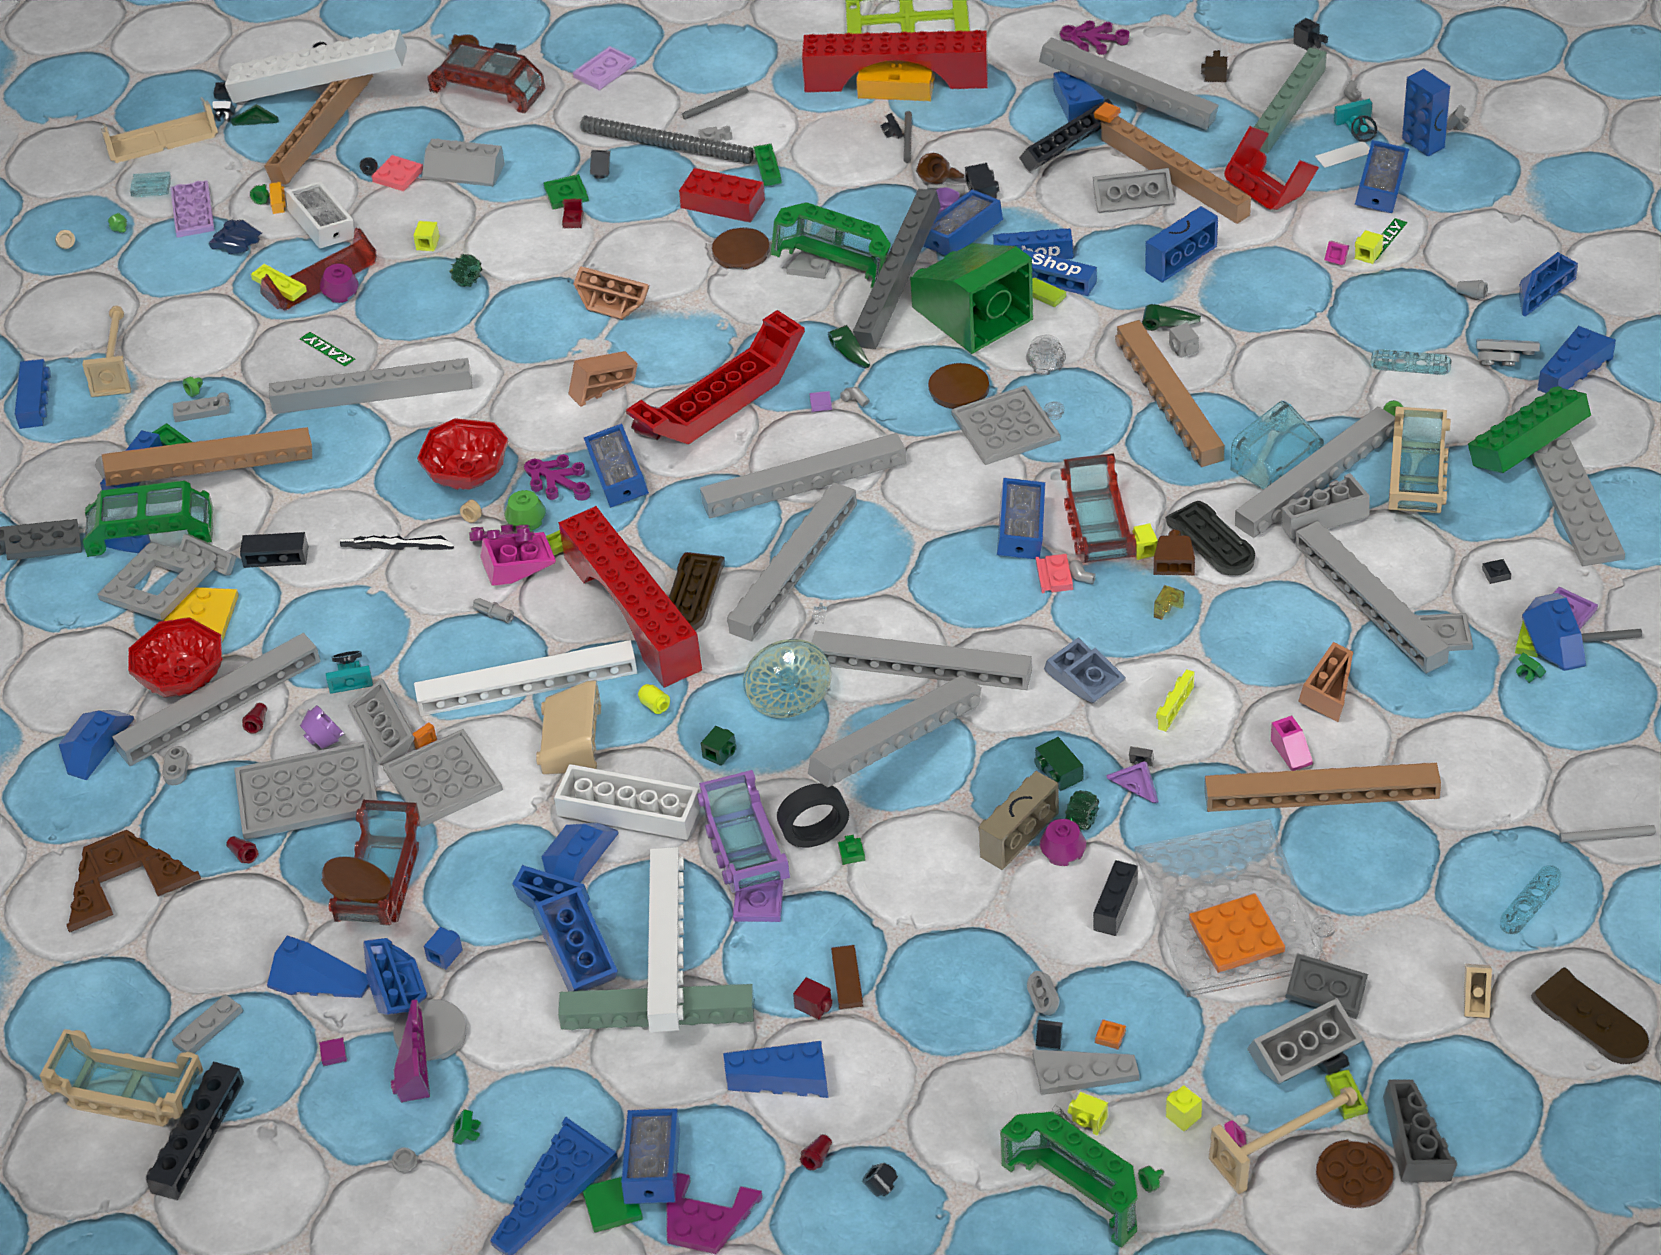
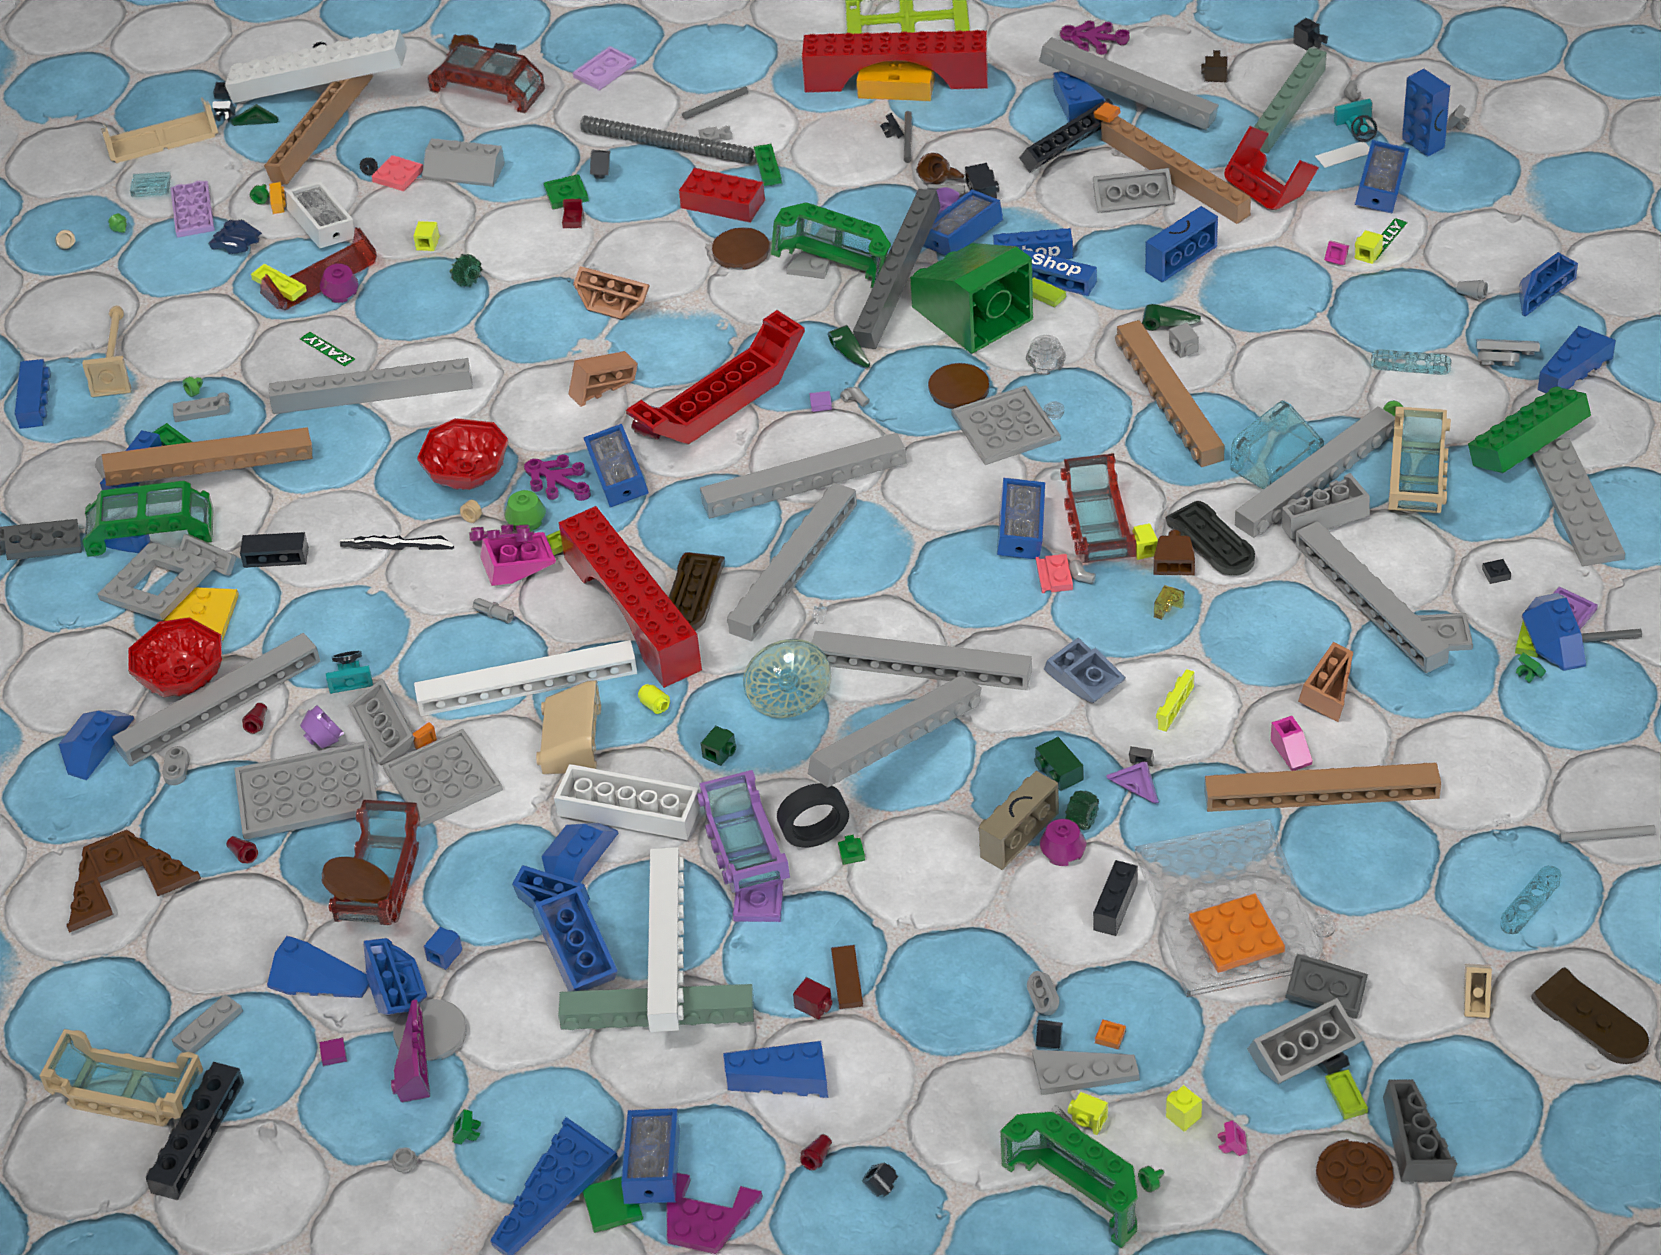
(1233, 1160): tan tile -> none

